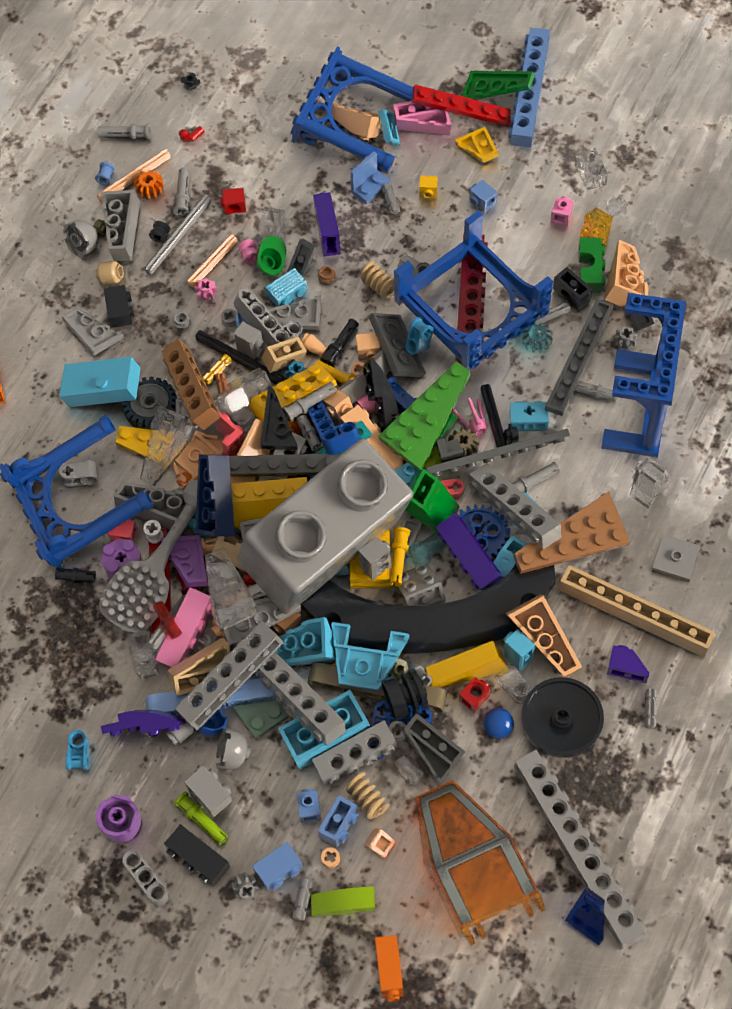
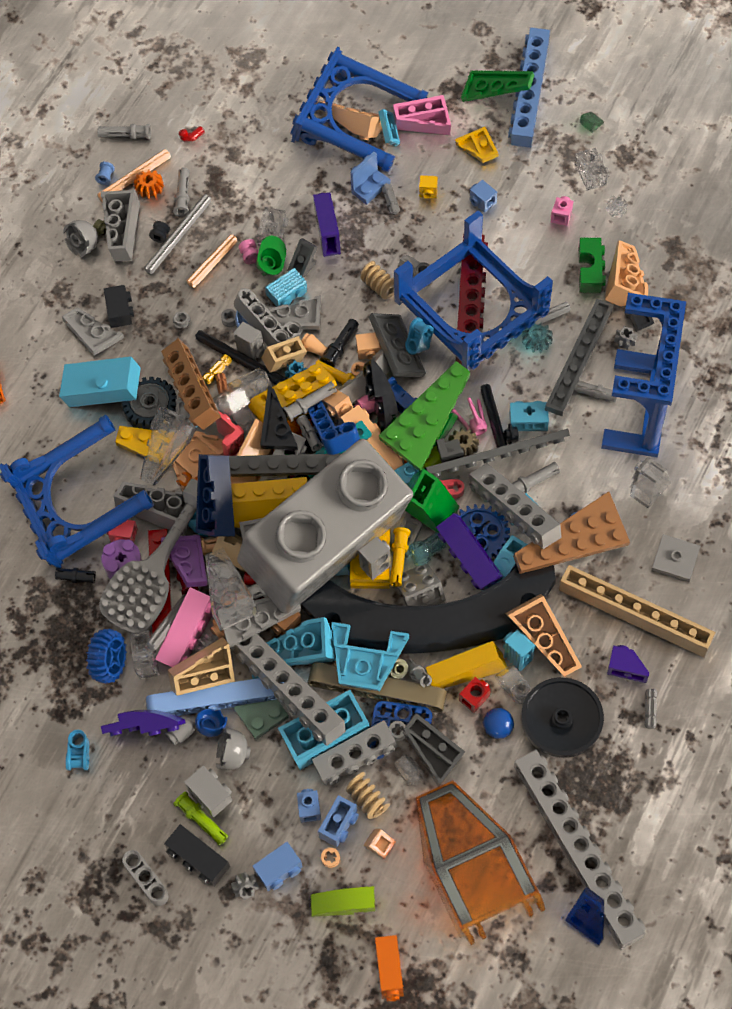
(79, 473): light grey piece -> none
(106, 656): none -> blue gear
(109, 272): tan head -> none
(124, 828): medium lavender brick -> none
(153, 531): white bush -> none
(167, 620): clear red axle -> none
(190, 81): black plate -> none
(205, 289): bright pink gear -> none
(228, 685): light grey brick -> none
(233, 201): red brick -> none
(302, 899): light grey axle -> none
(326, 274): medium nougat plate -> none
(405, 694): black wheel -> none
(461, 105): red plate -> none
(572, 288): black brick -> none
(591, 121): none -> clear green slope
(597, 225): clear yellow bracket -> none

